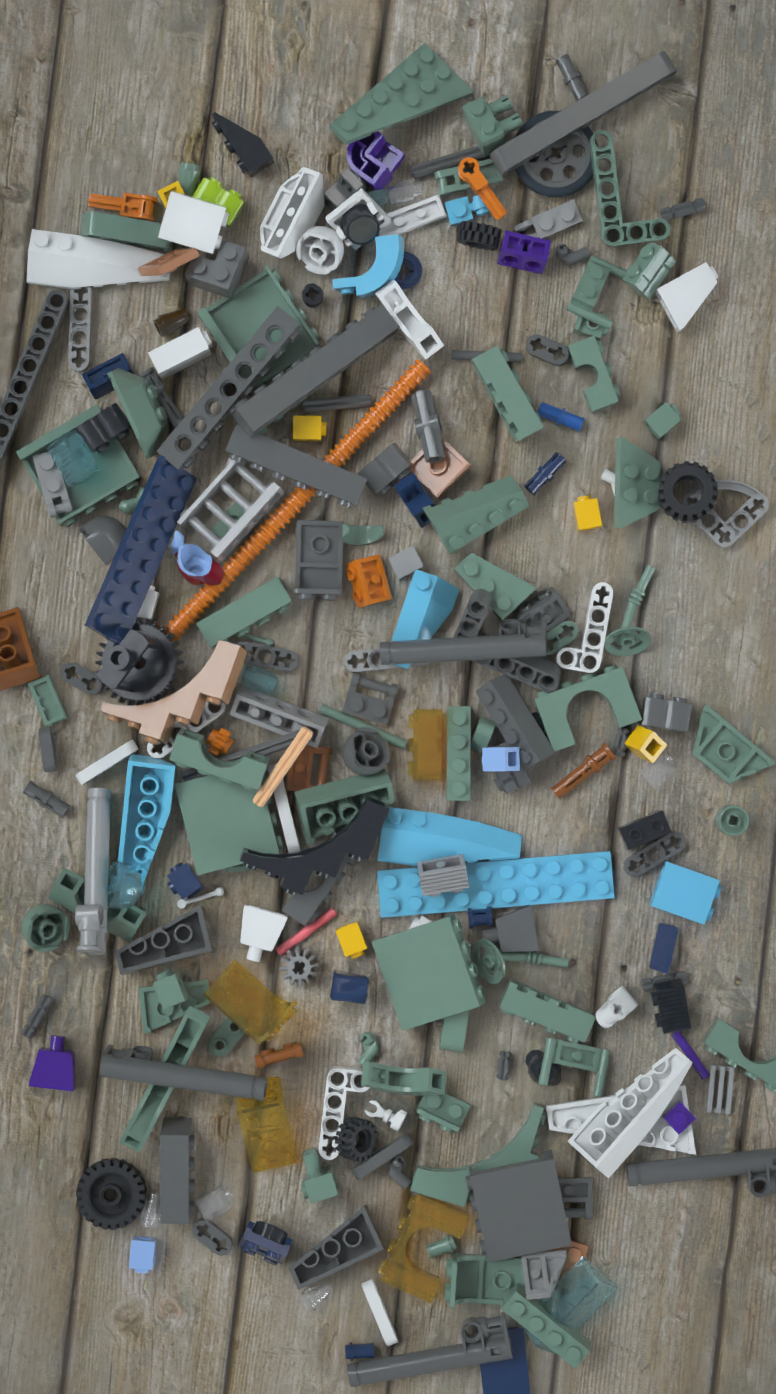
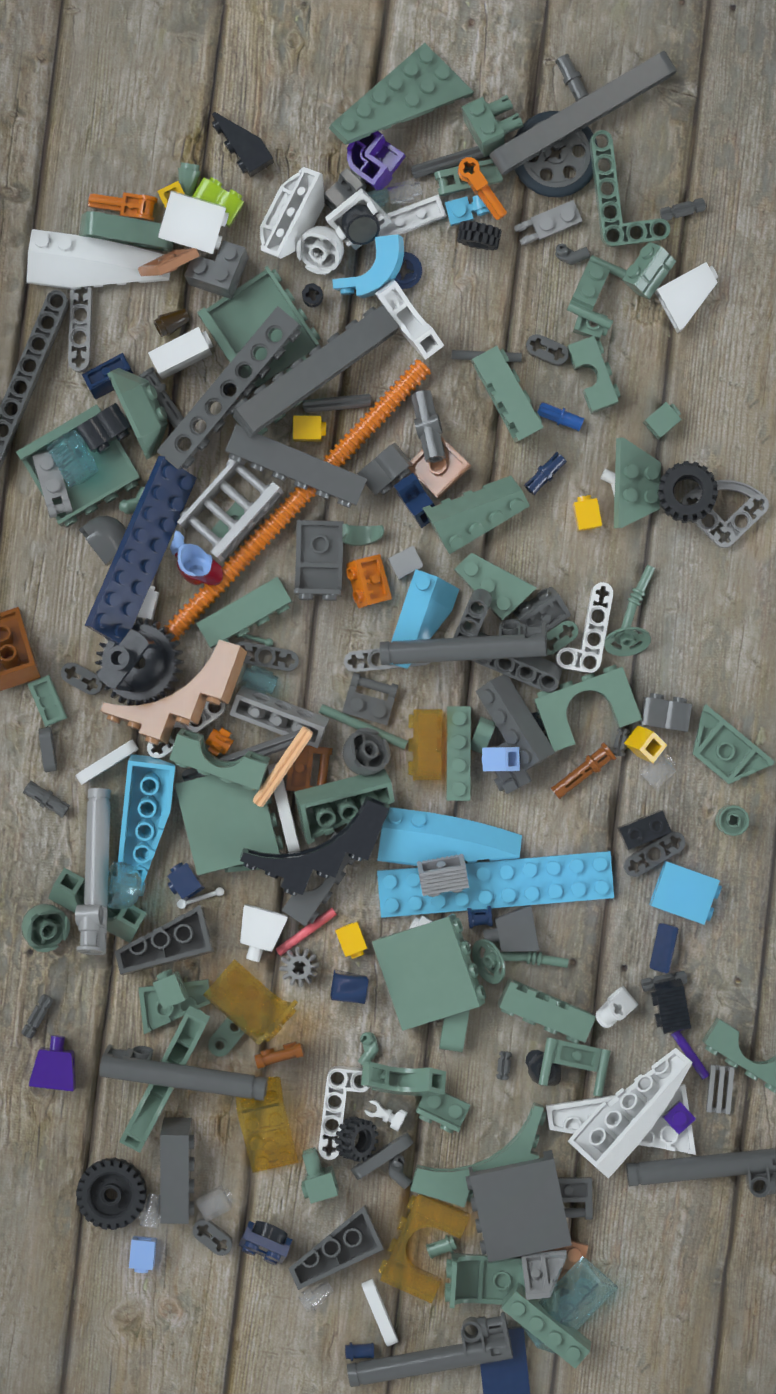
(523, 252): dark purple brick -> none

